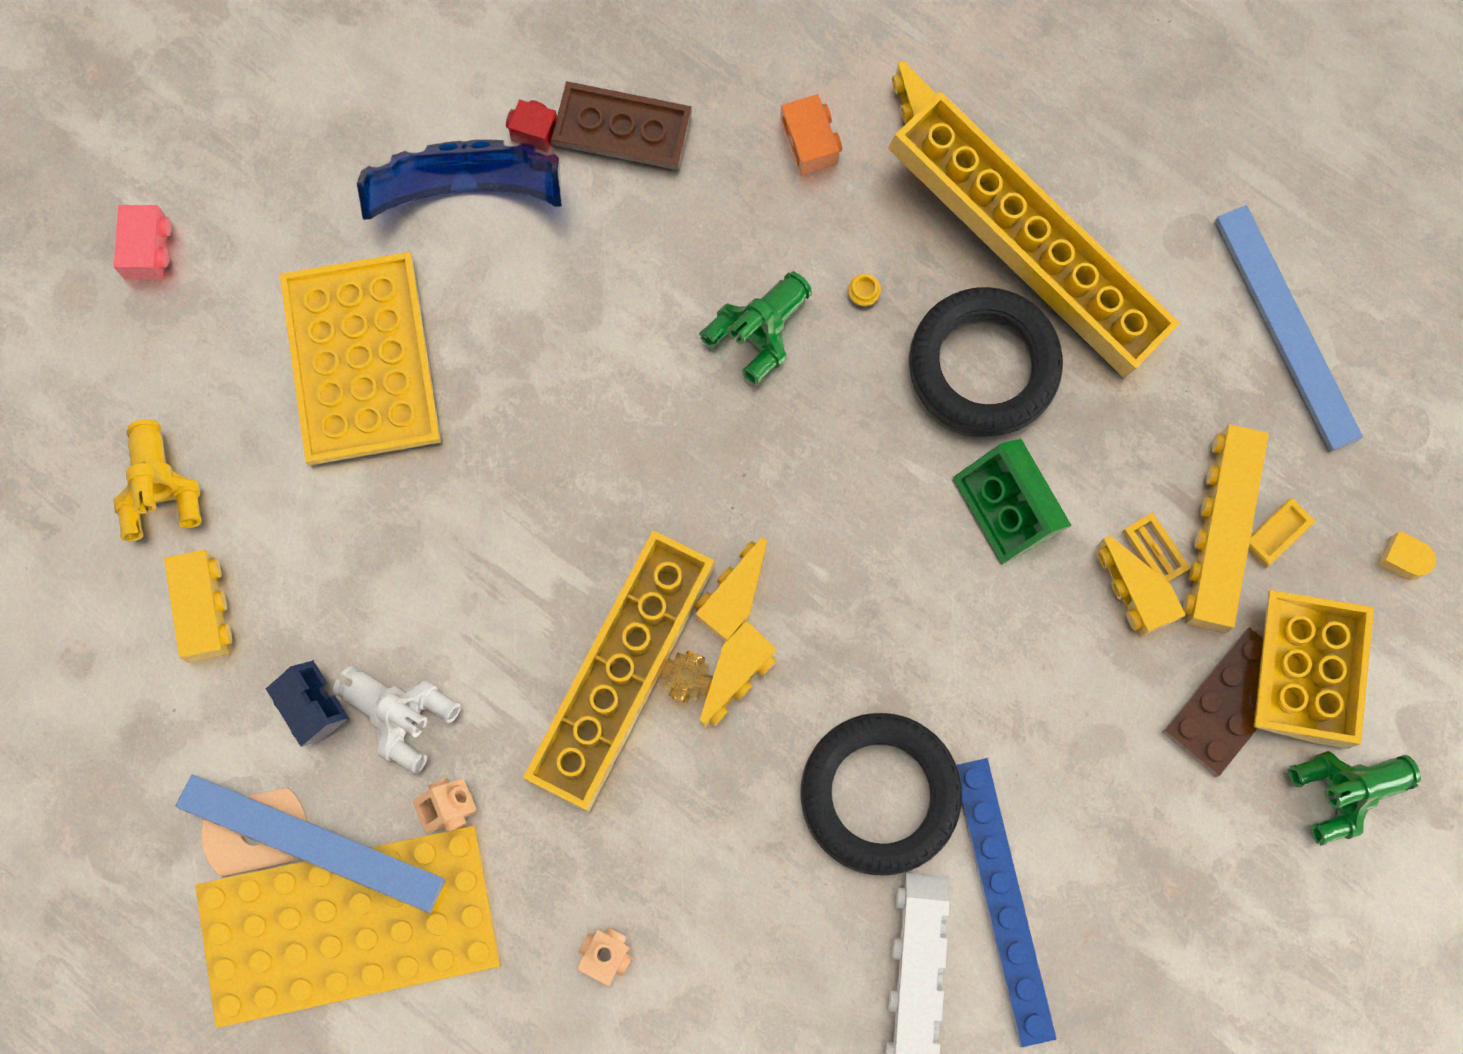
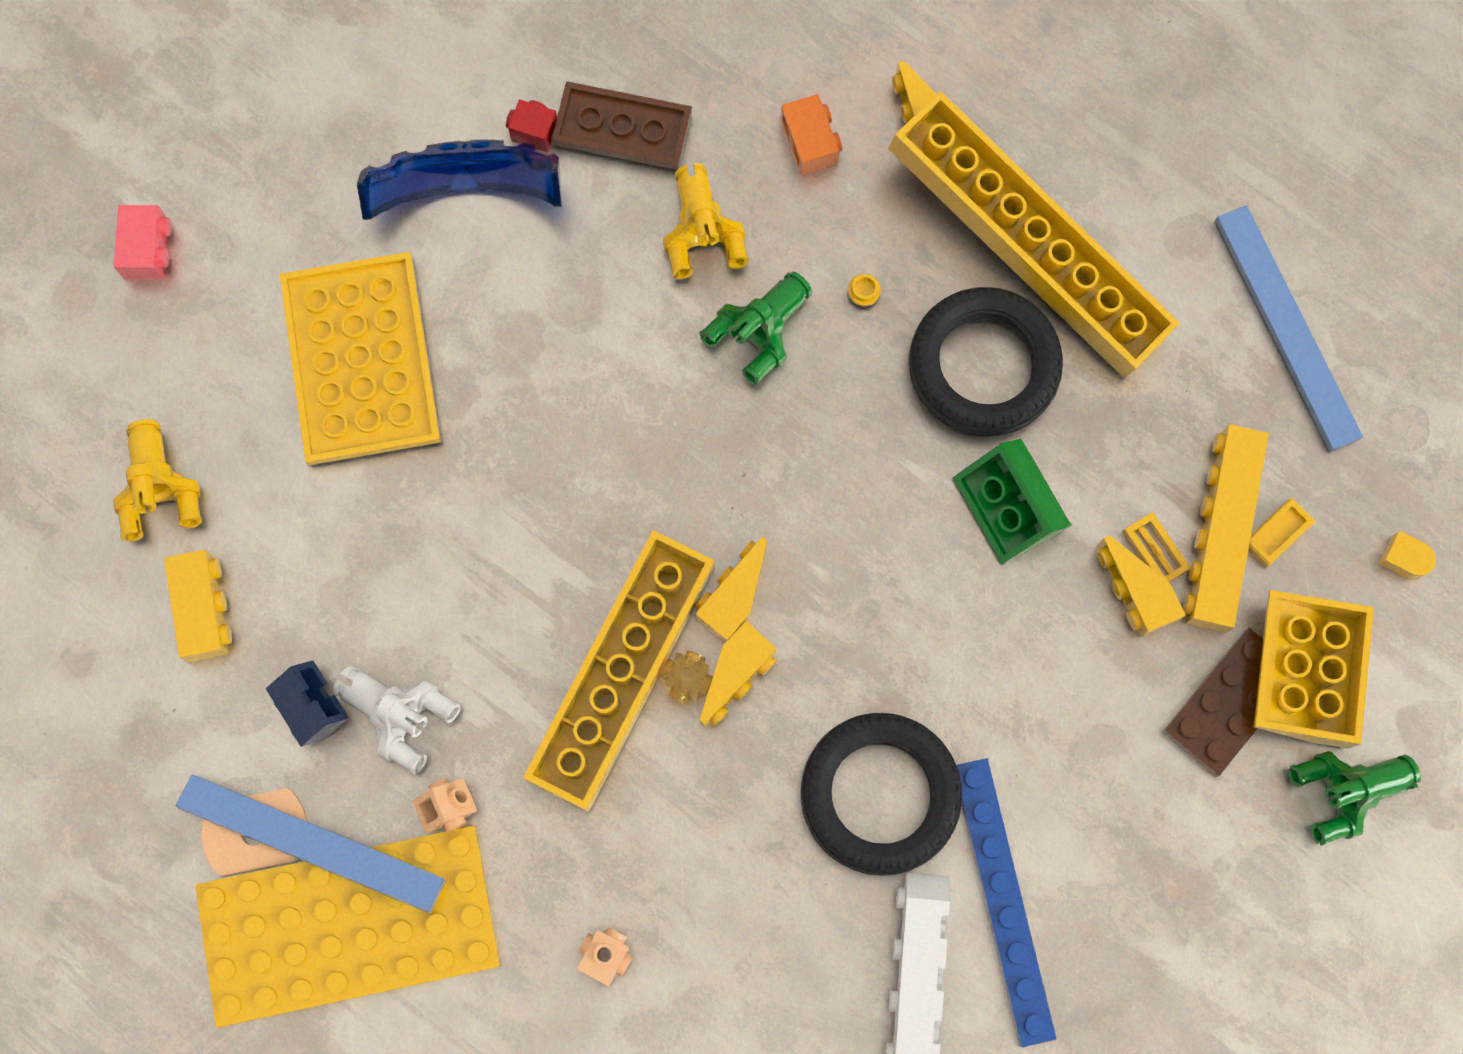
(701, 224): none -> yellow wheel

